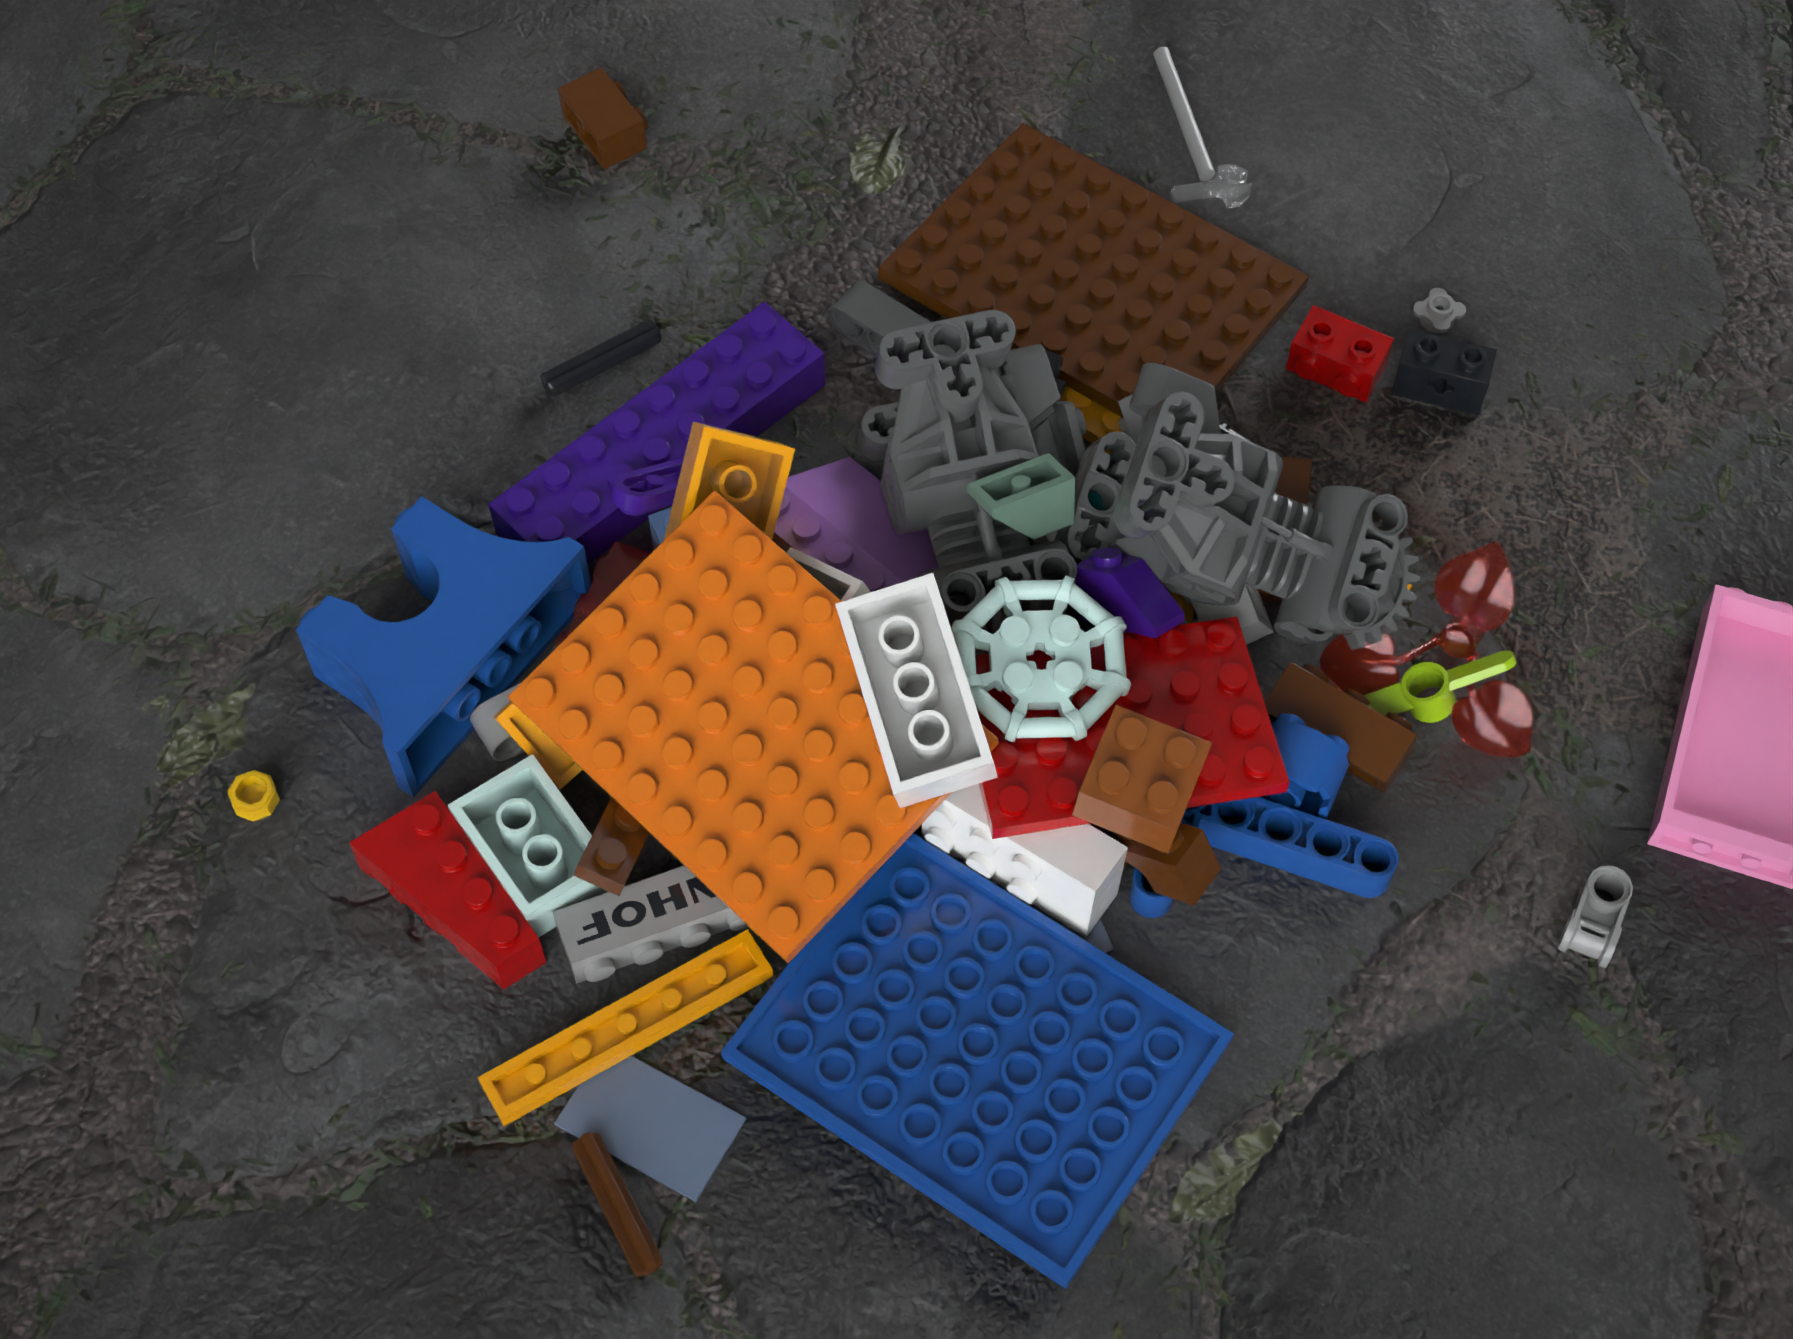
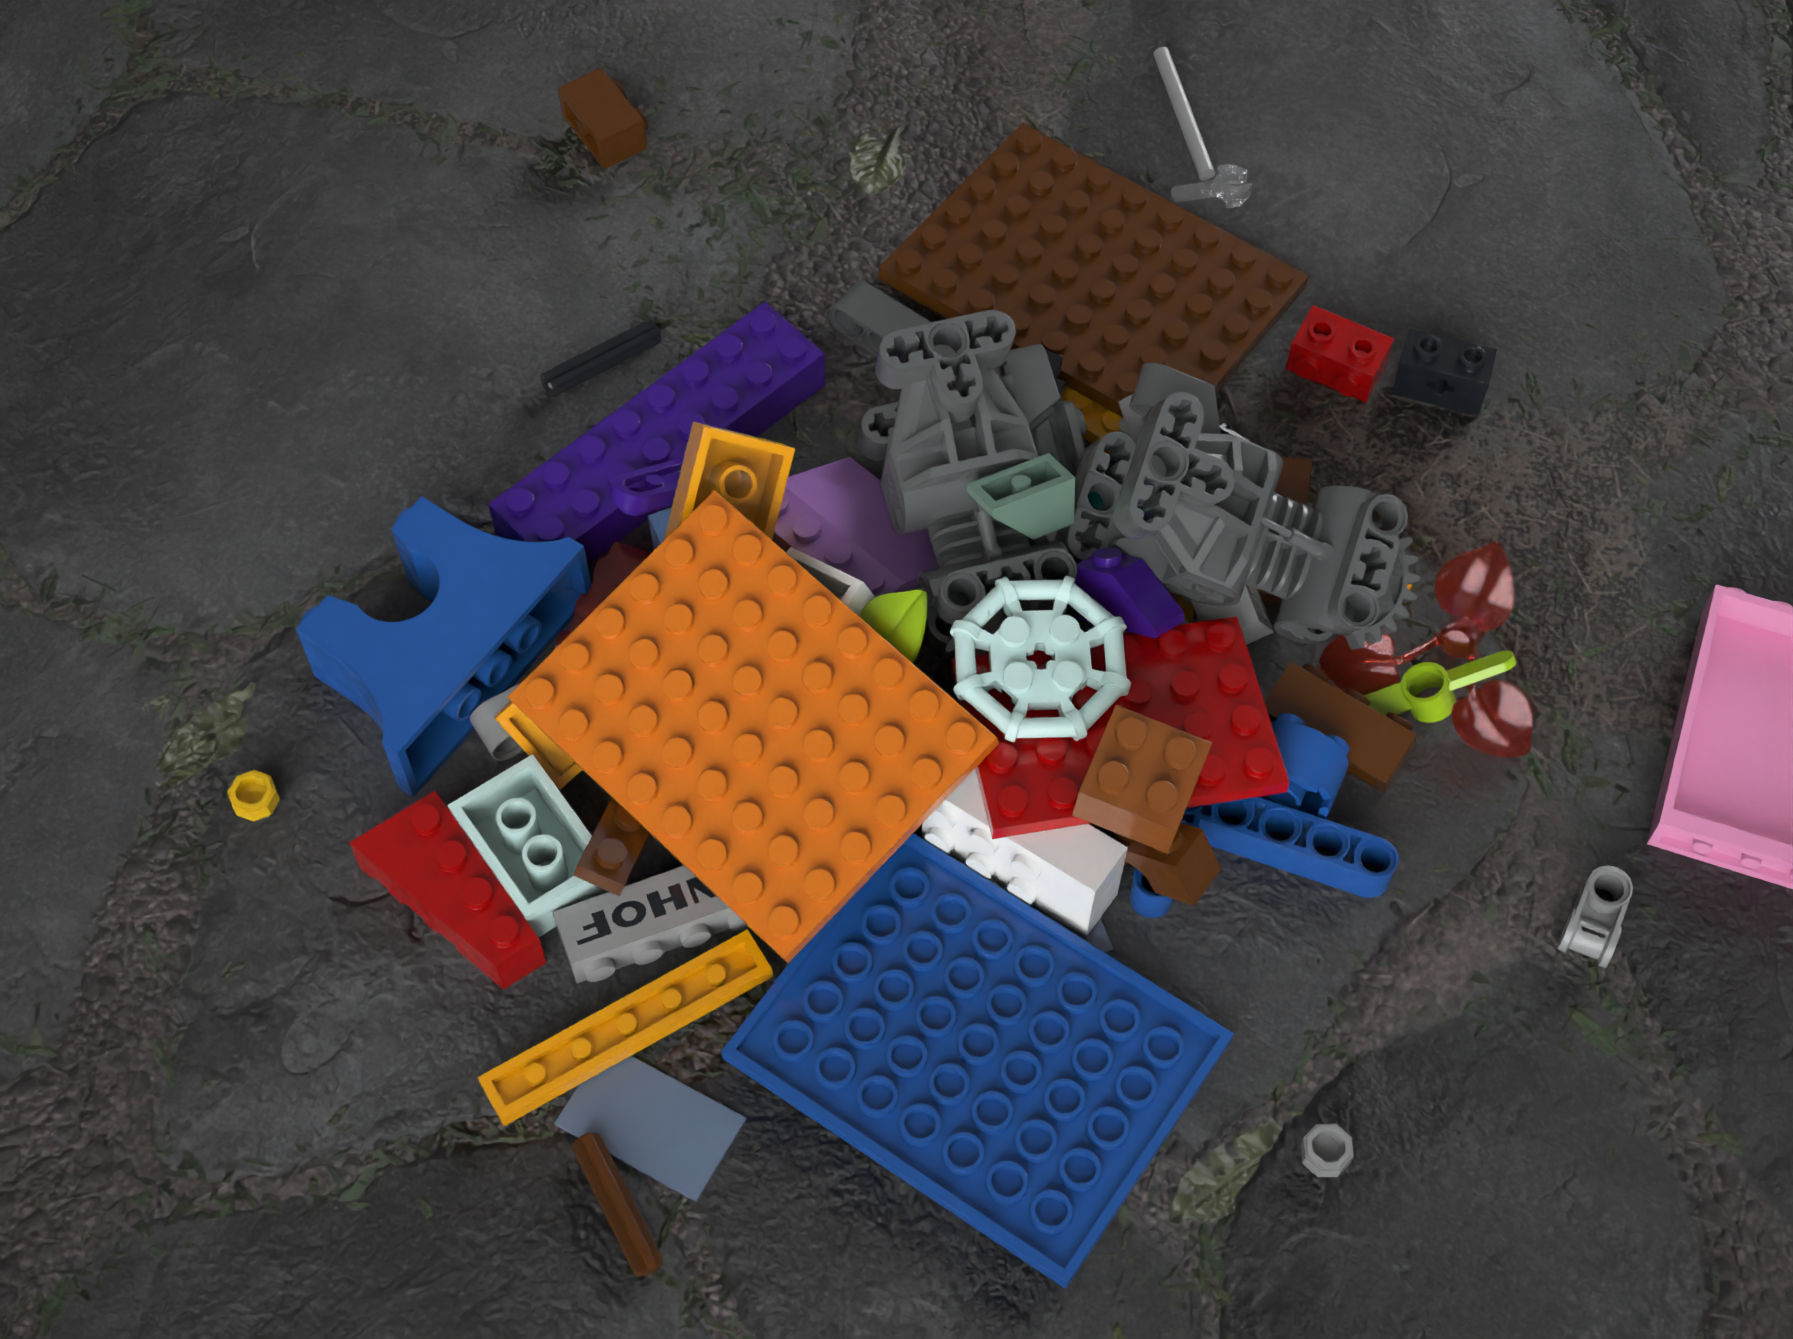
(916, 690): white brick -> none
(1327, 1150): none -> light grey tile
(1438, 320): light grey plate -> none

